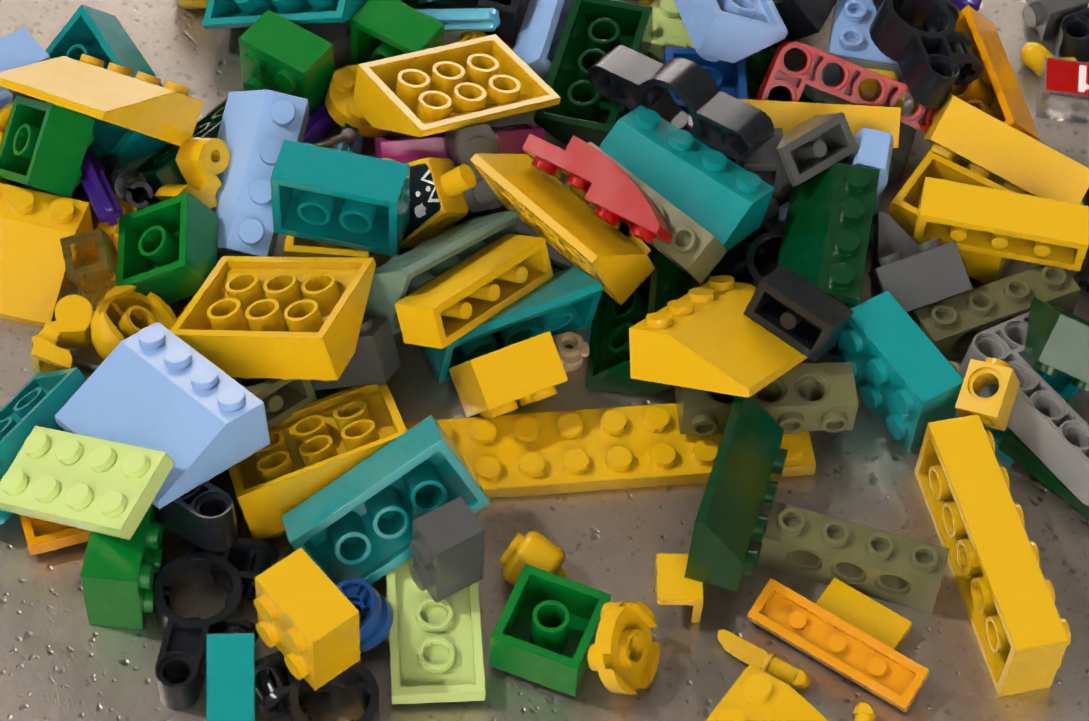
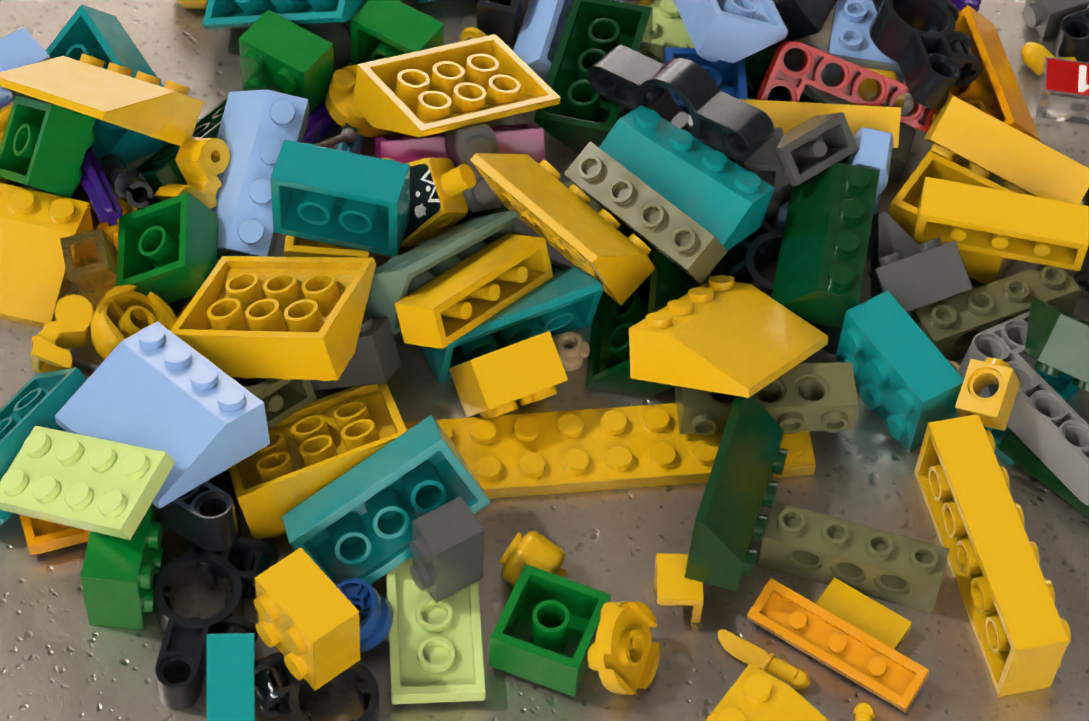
(466, 19): medium azure axle -> none
(605, 185): slope -> none
(798, 312): black brick -> none

